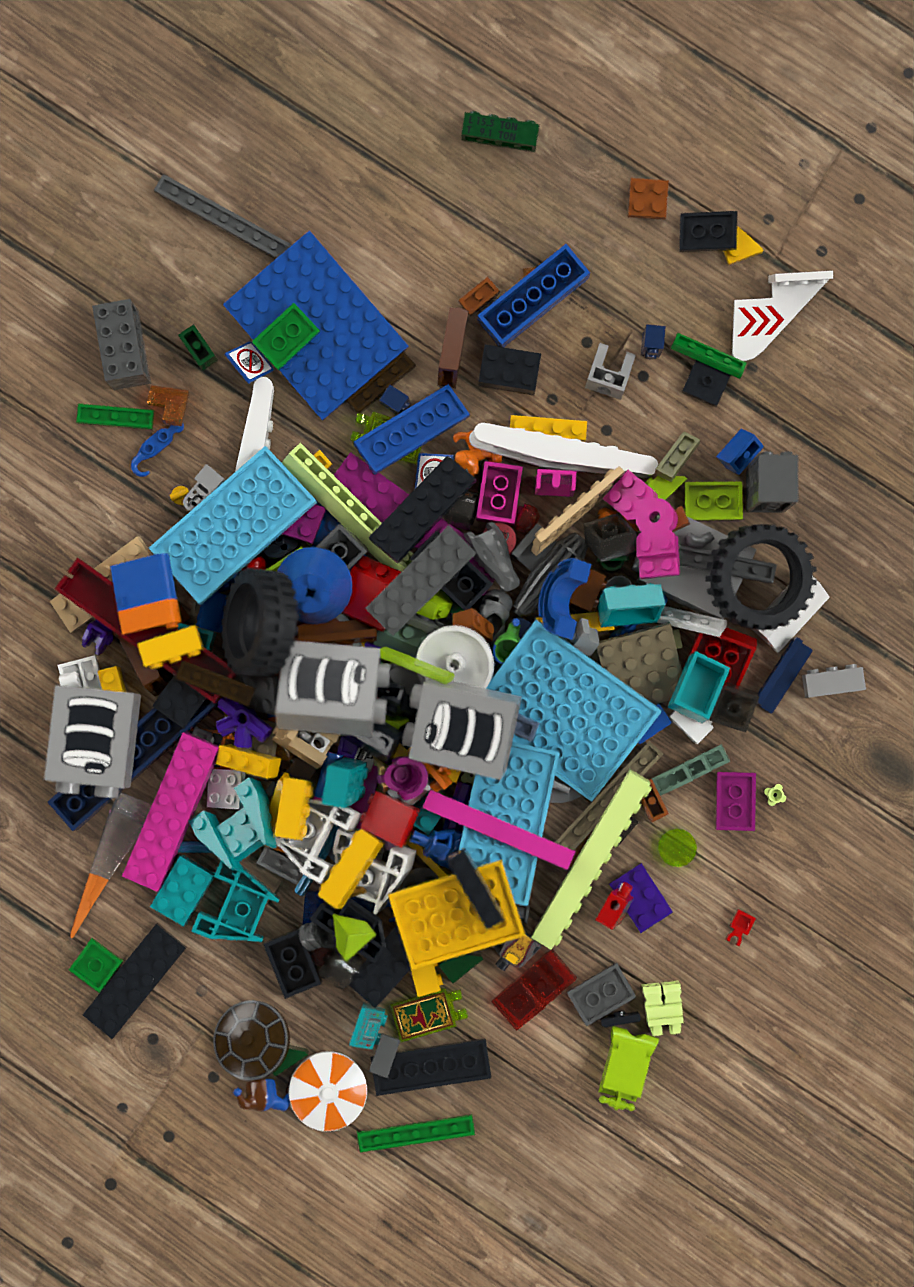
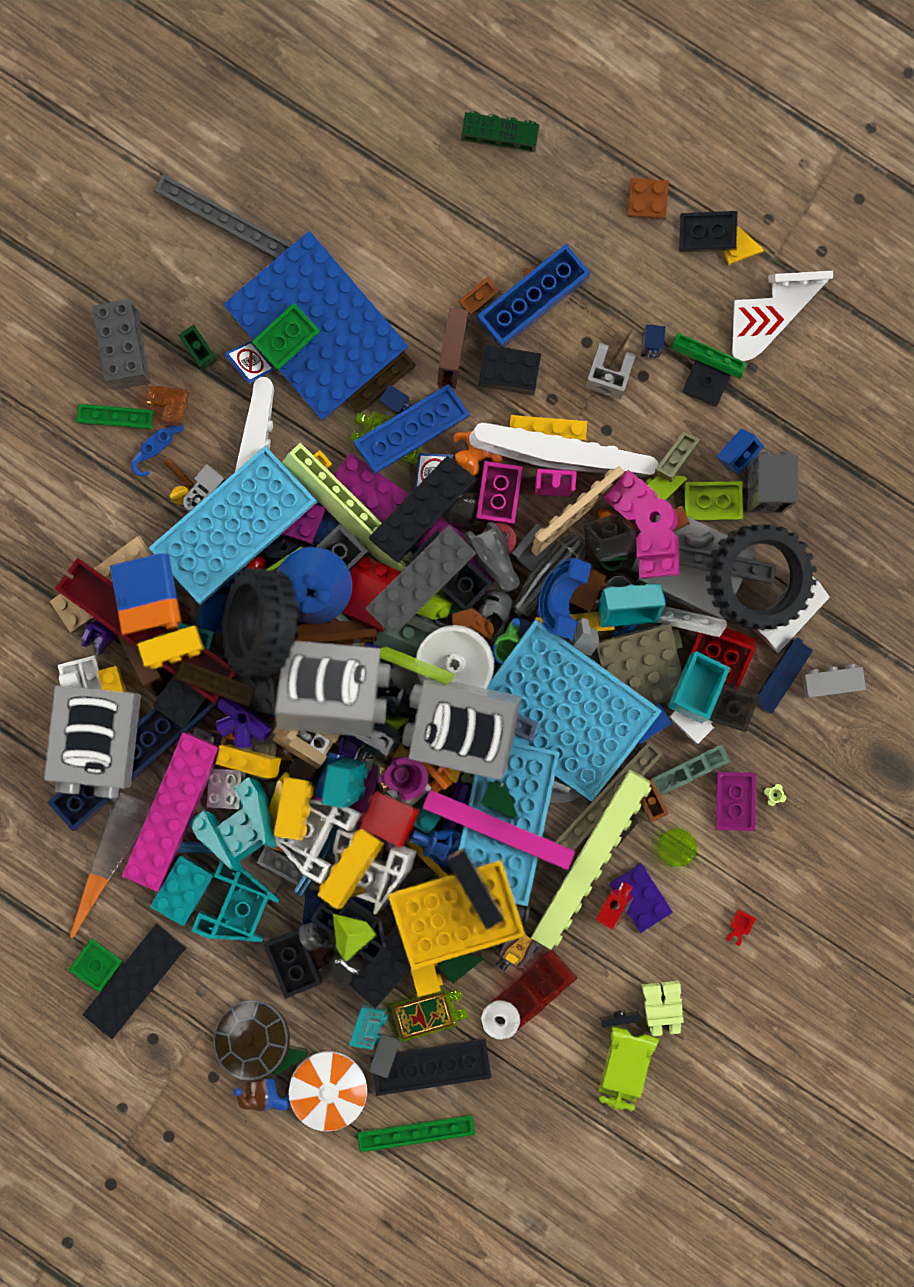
(178, 472): none -> dark orange piece
(499, 799): none -> dark green slope
(503, 1009): none -> white tile
(526, 517): clear red head -> none
(601, 994): dark grey plate -> none

